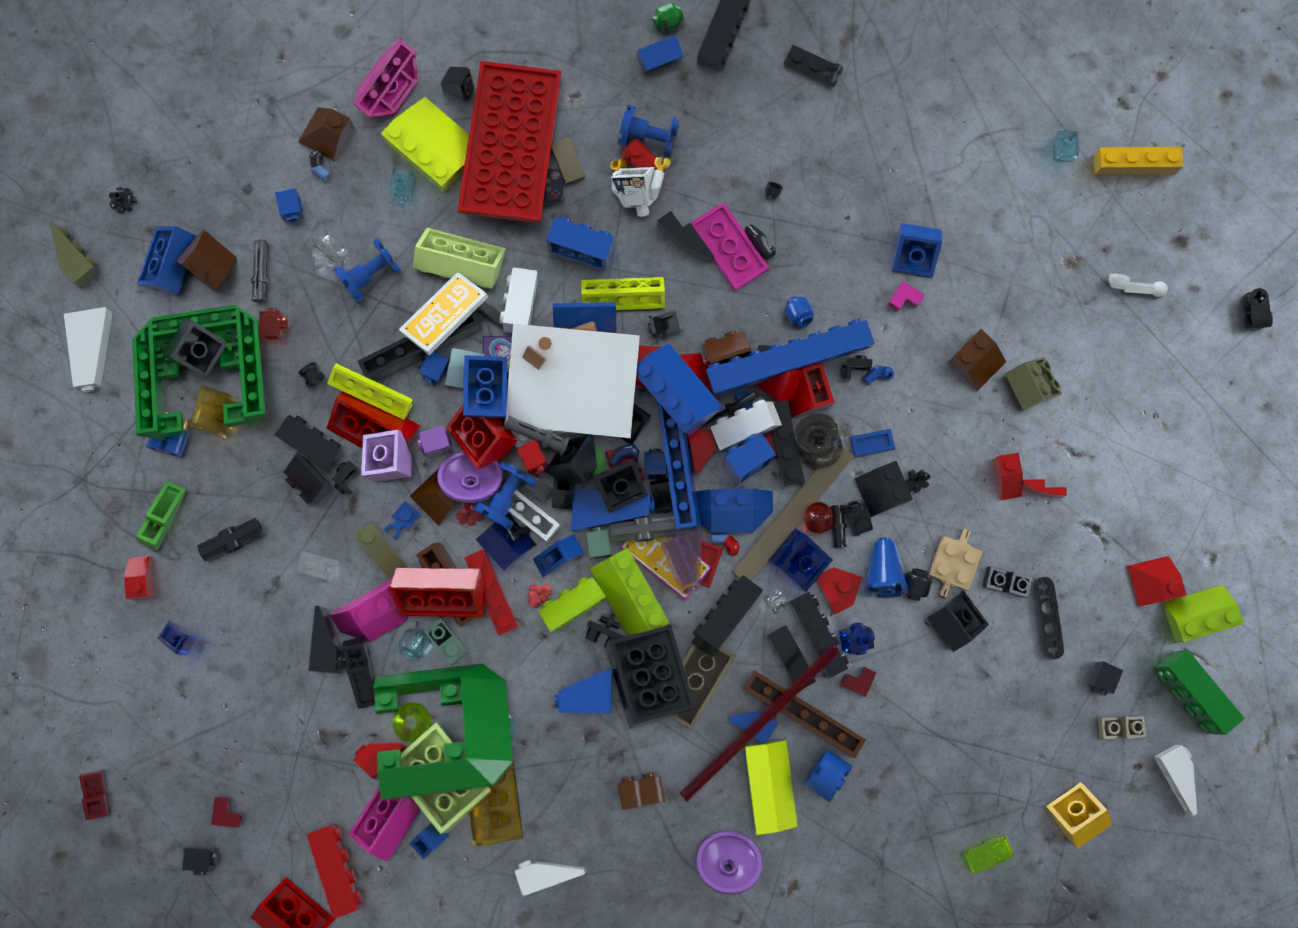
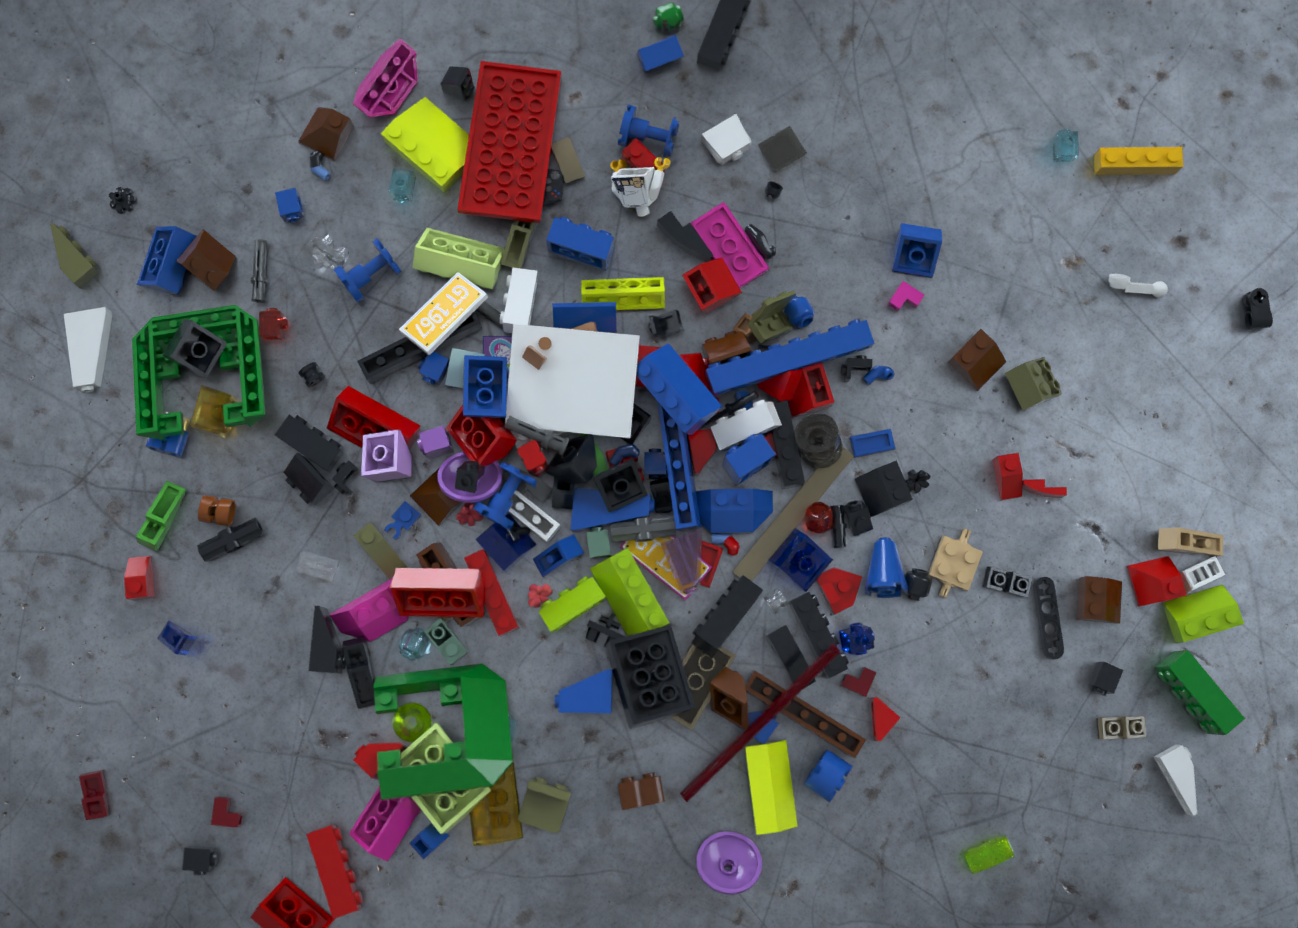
(216, 510): none -> dark orange wheel
(370, 391): neon yellow fence -> none
(468, 476): none -> black bracket
(518, 243): none -> olive slope
(542, 875): white slope -> none
(544, 805): none -> olive bracket
(712, 284): none -> red slope
(727, 140): none -> white torso
(730, 697): none -> reddish brown slope
(742, 326): none -> medium nougat slope
(770, 320): none -> olive bracket
(782, 149): none -> clear smoke piece
(813, 66): black plate -> none
(882, 718): none -> red slope
(958, 621): black slope -> none
(1079, 815): yellow slope -> none
(1099, 599): none -> reddish brown slope
(1189, 579): none -> white slope
(1190, 541): none -> tan slope

